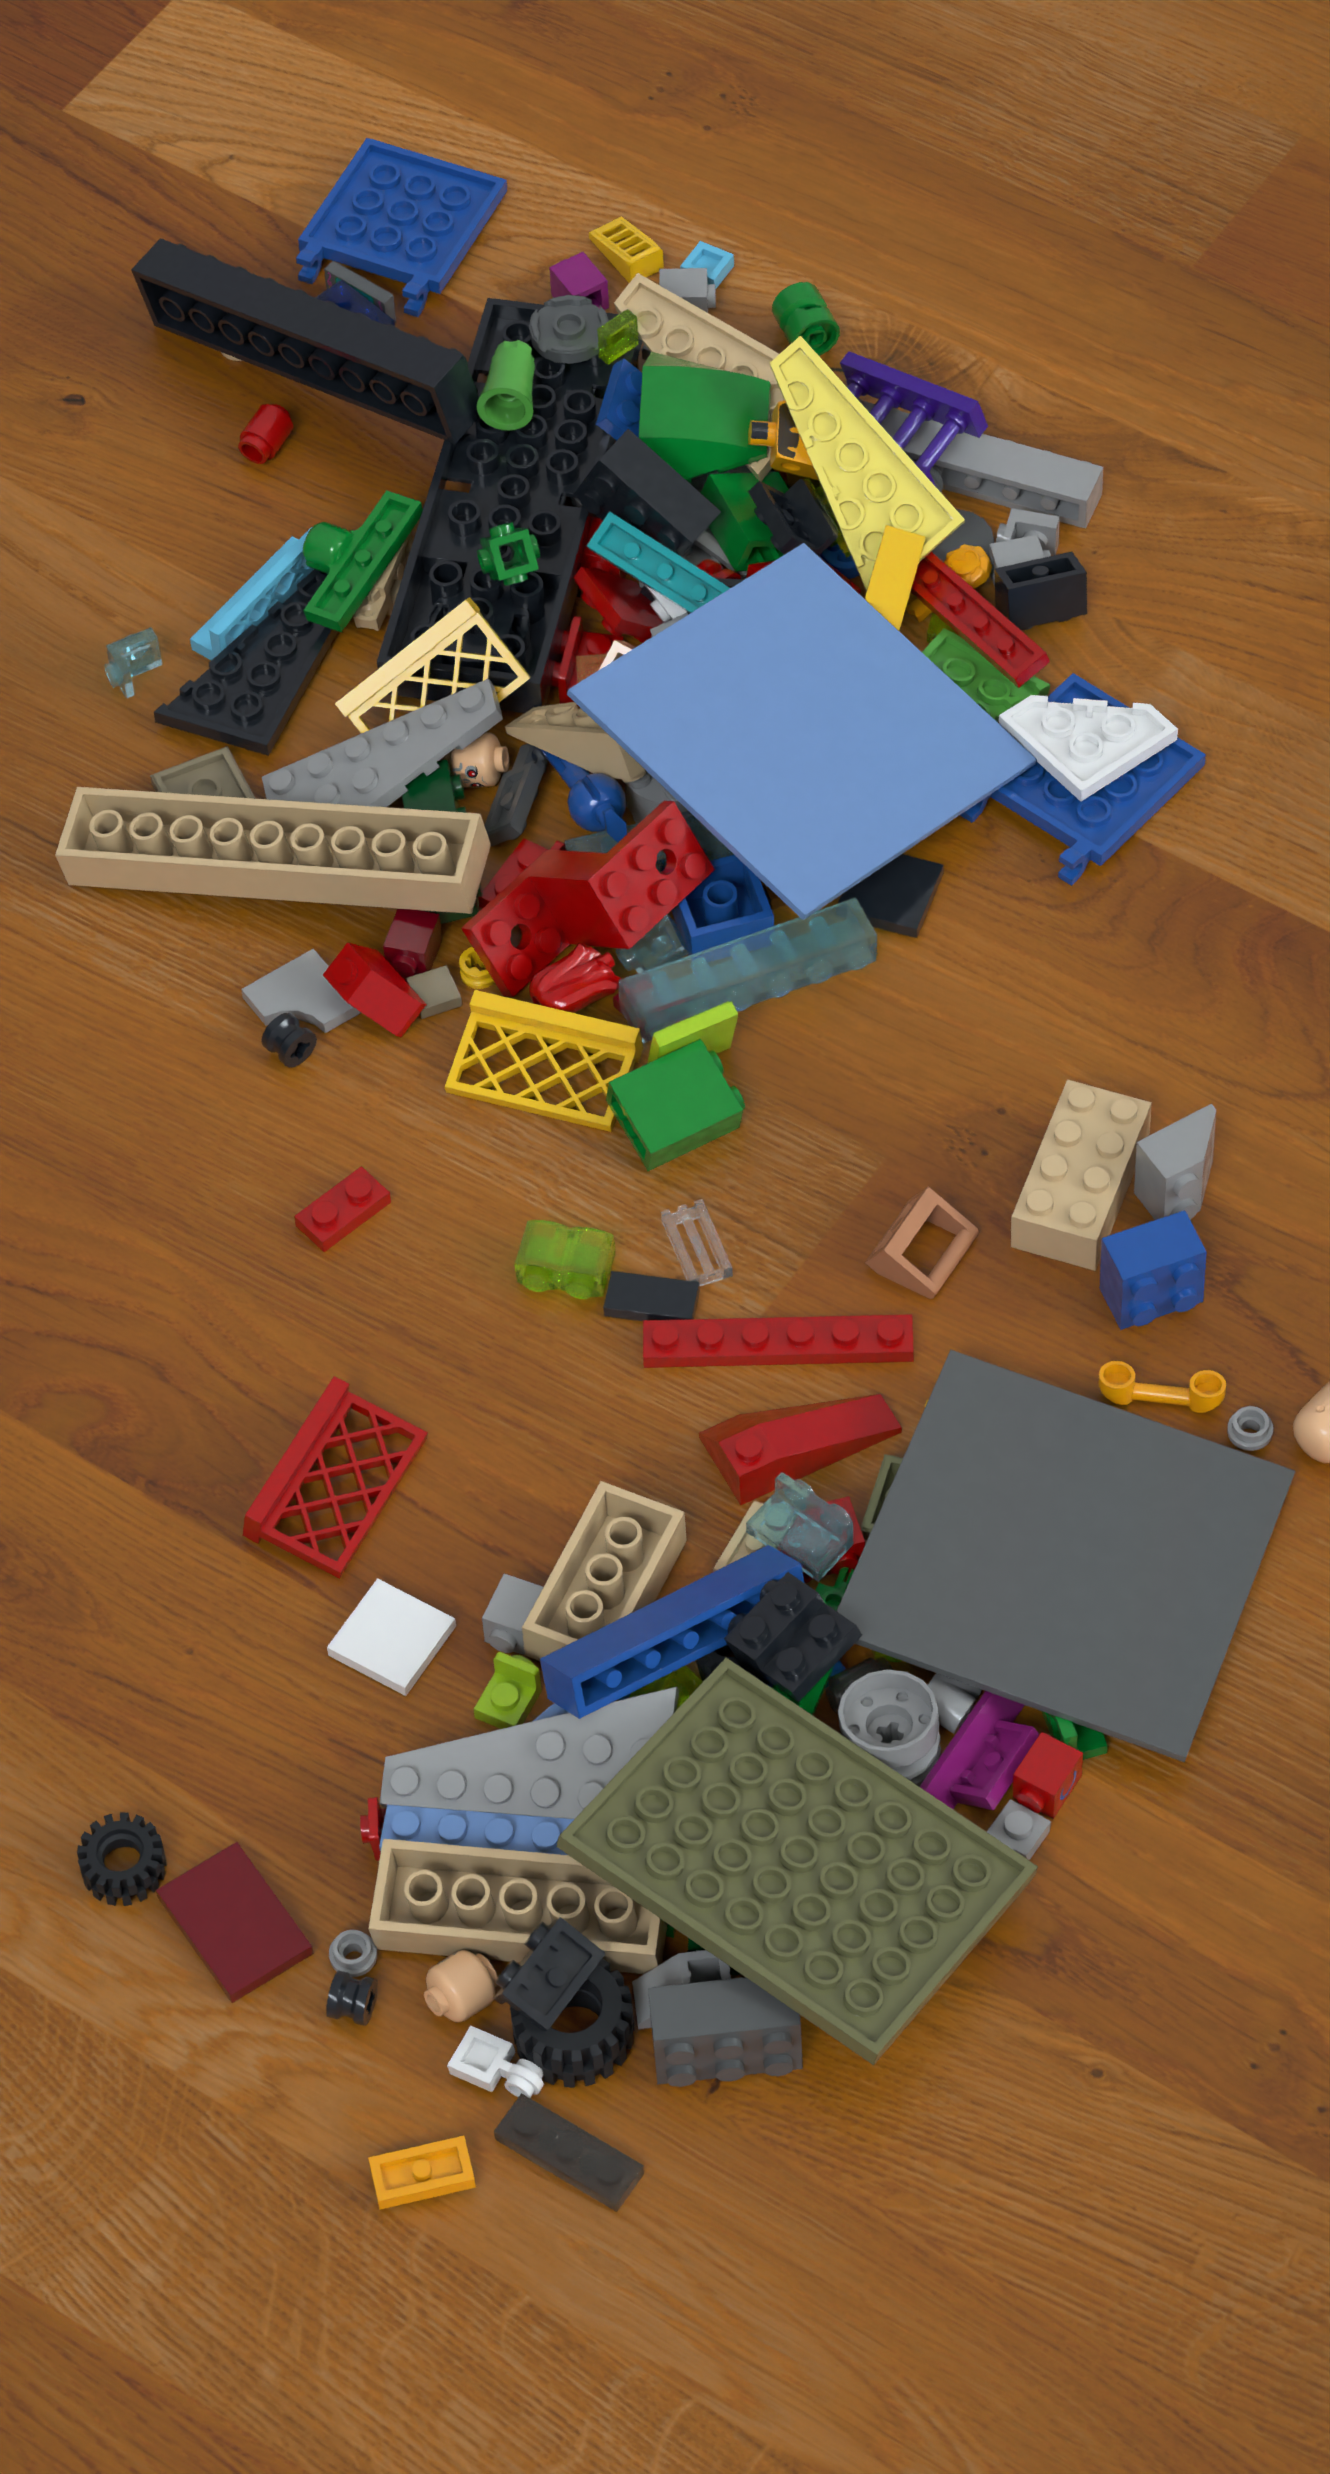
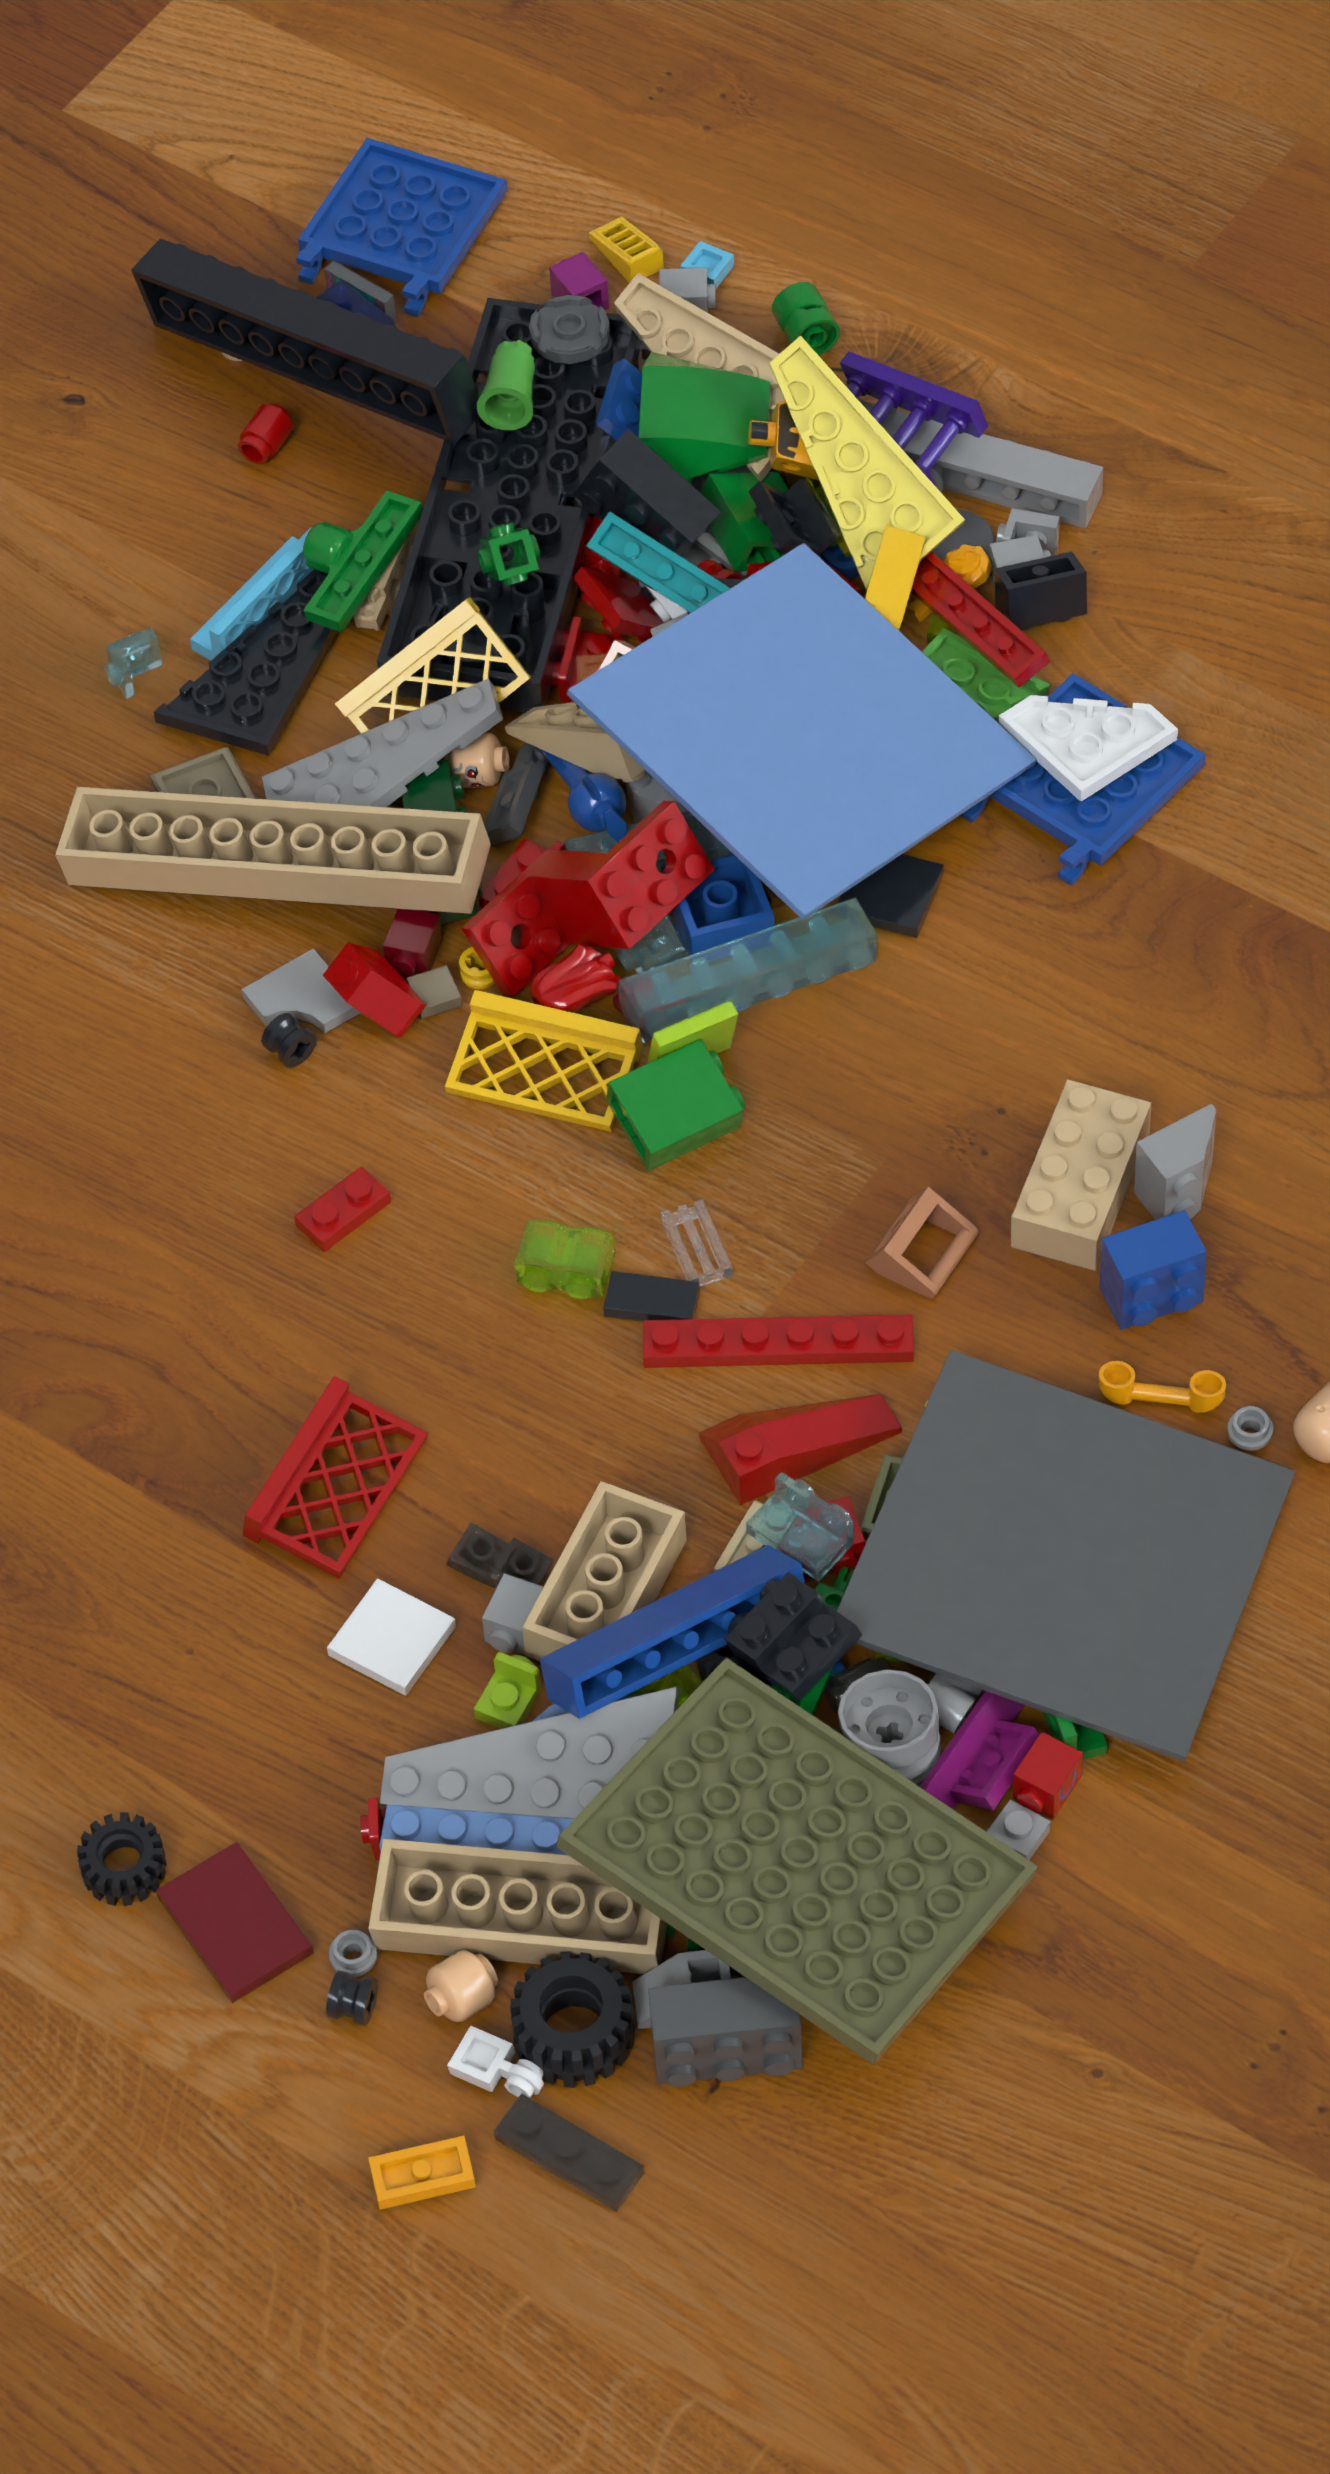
(488, 1558): none -> clear smoke slope
(548, 1973): black bracket -> none
(617, 336): clear neon green tile -> none

